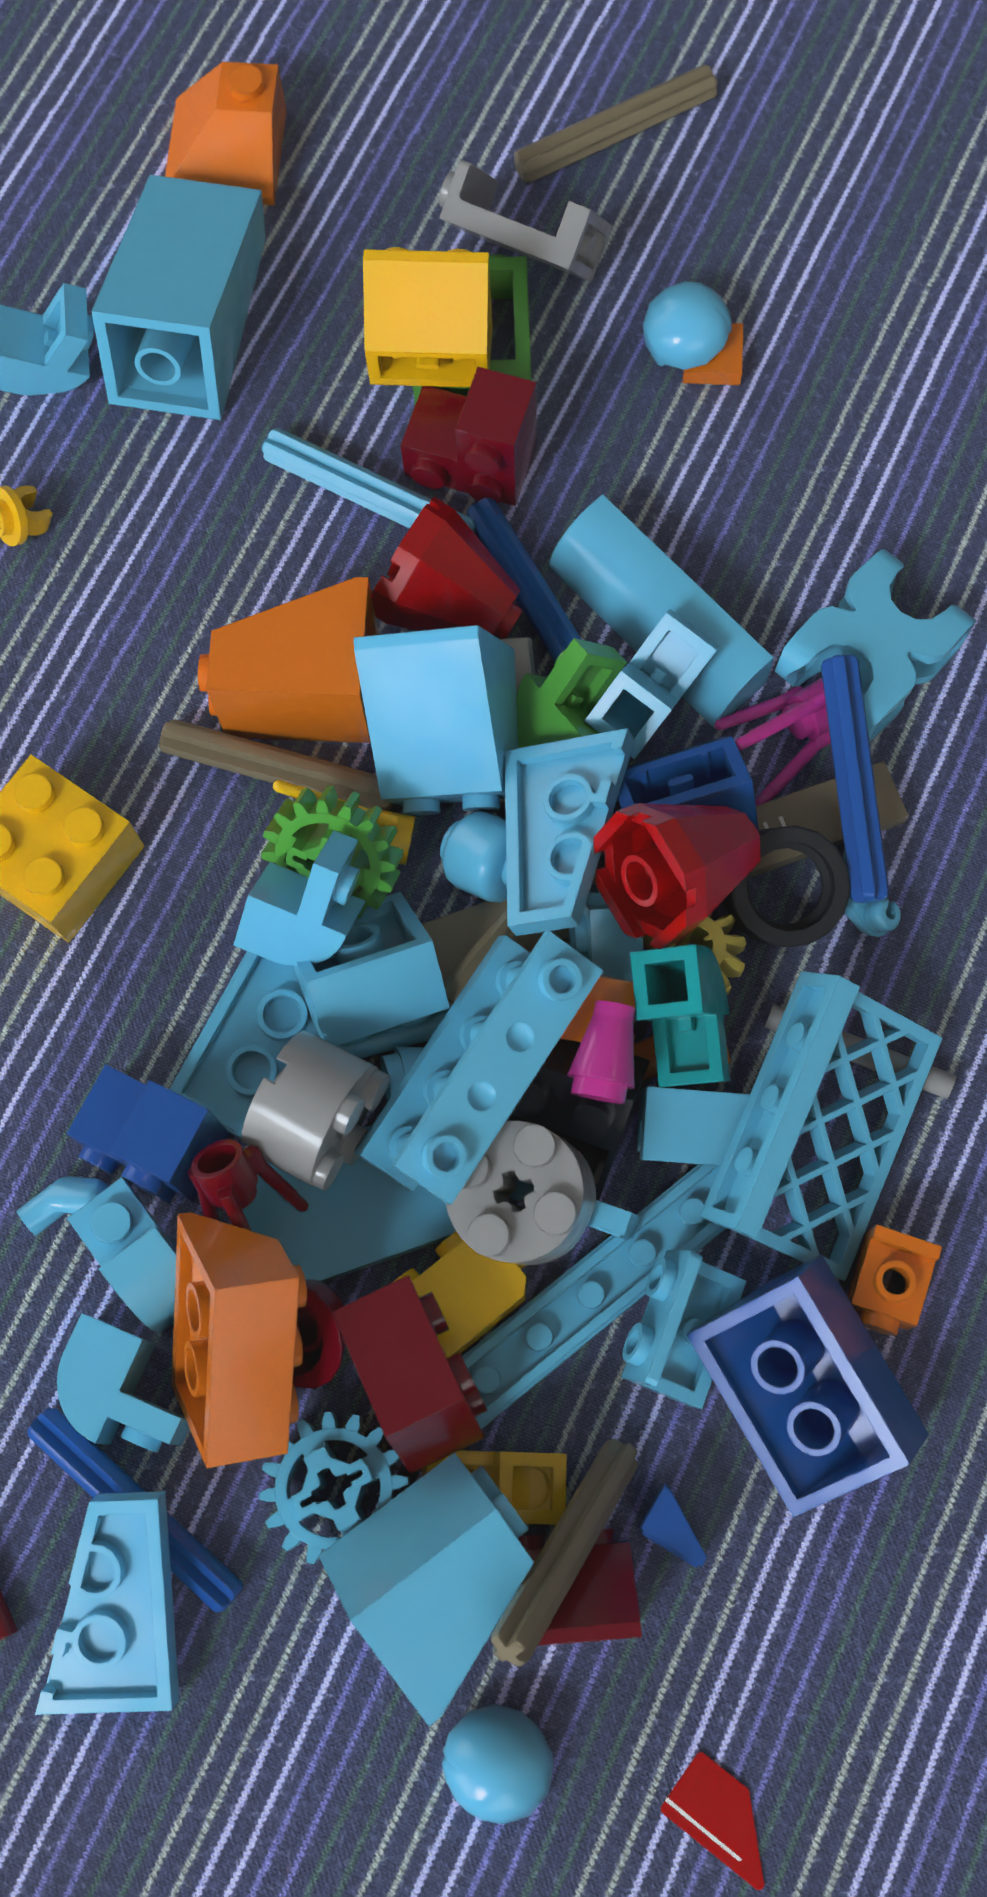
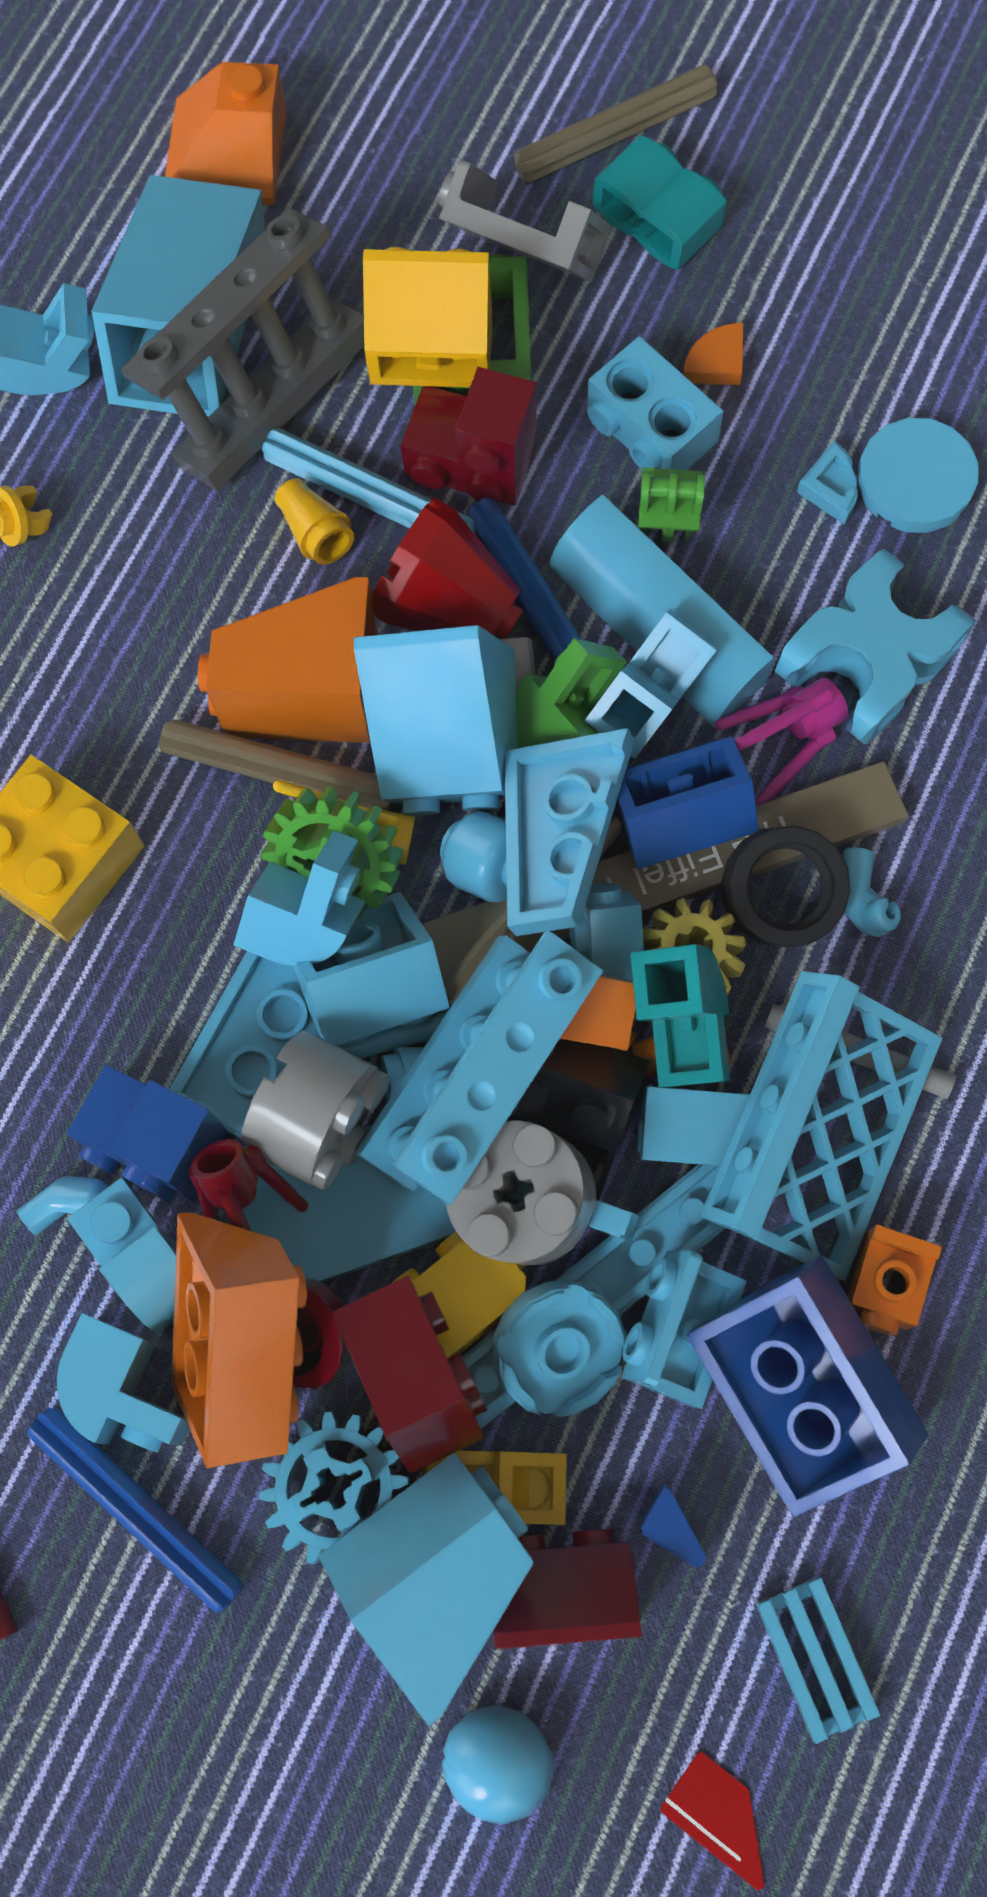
(119, 1614): medium azure wing -> none
(283, 383): none -> dark grey fence
(316, 524): none -> yellow cone
(558, 1348): none -> medium azure tile
(564, 1553): dark tan axle -> none
(606, 1055): dark pink cone -> none
(659, 201): none -> teal brick
(663, 404): none -> medium azure brick
(671, 502): none -> bright green arm
(672, 866): red cone -> none
(686, 325): medium azure hair -> none
(831, 483): none -> medium azure tile
(842, 1717): none -> medium azure tile
(854, 779): blue axle -> none
(917, 474): none -> medium azure tile

